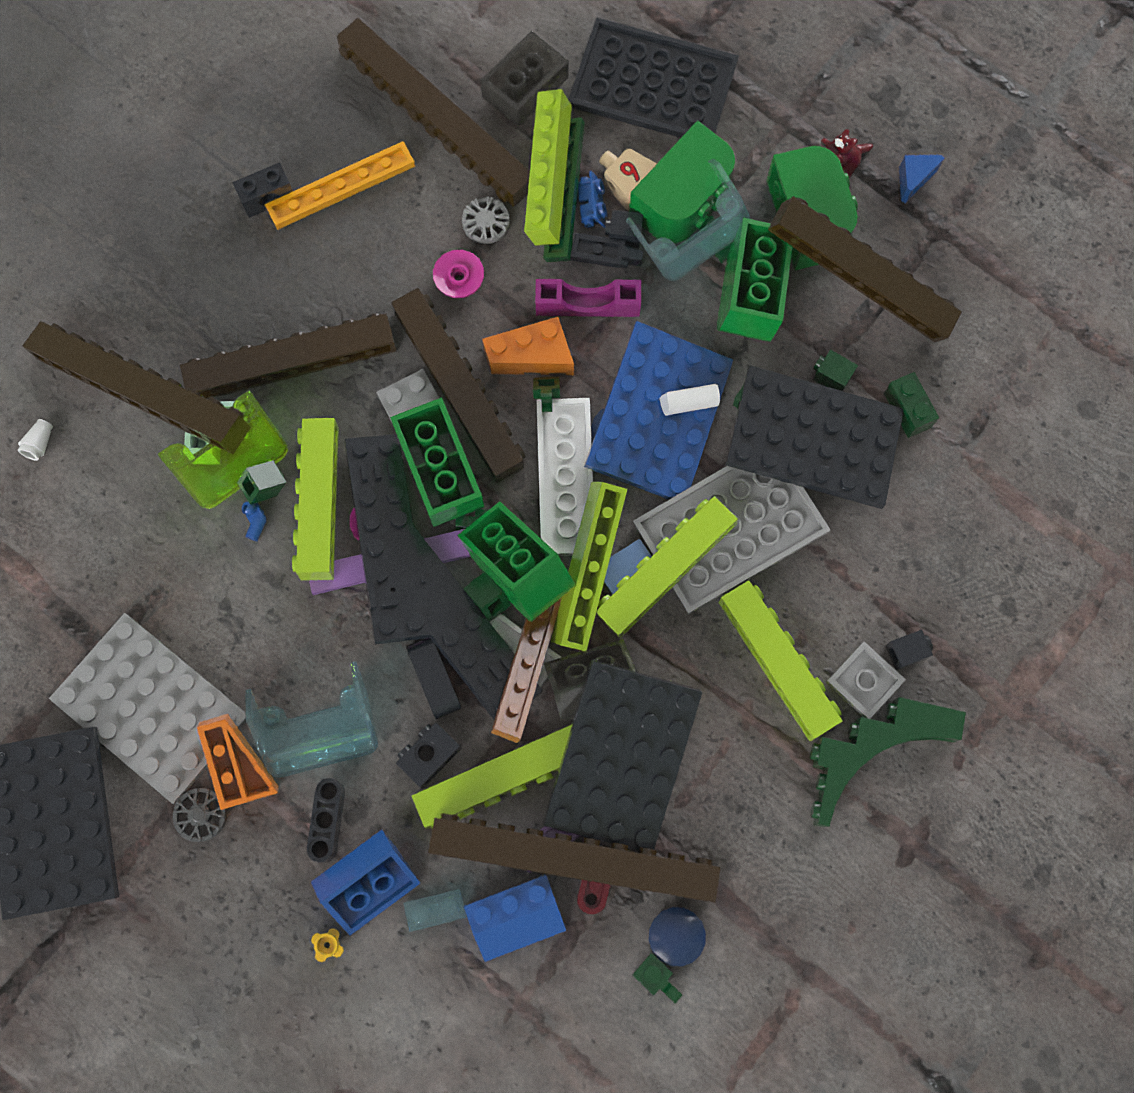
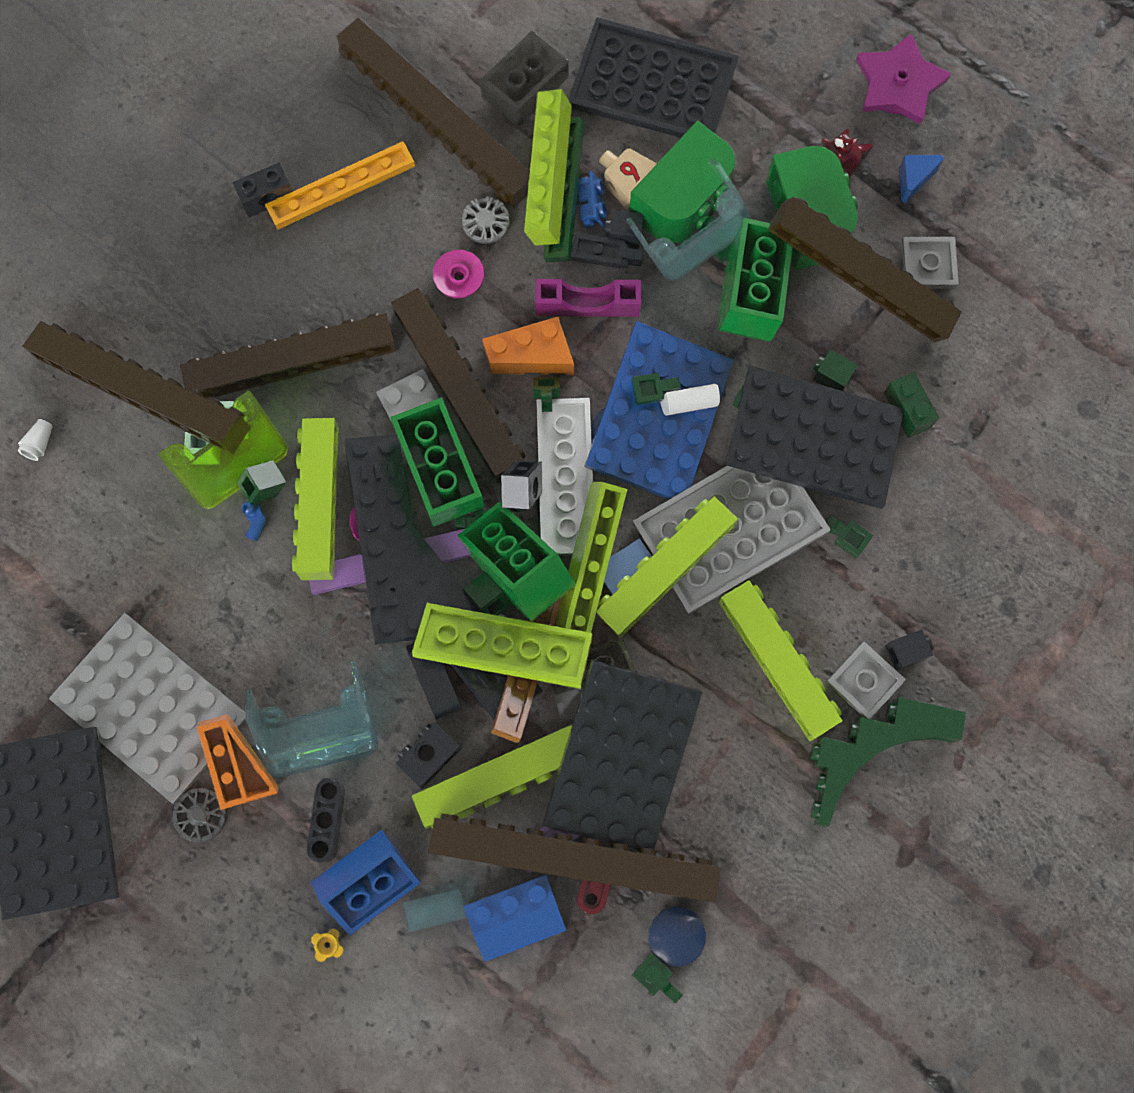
(503, 645): none -> lime plate
(521, 485): none -> brick
(651, 389): none -> dark green plate
(850, 537): none -> dark green plate
(900, 80): none -> magenta plate
(931, 260): none -> light grey plate

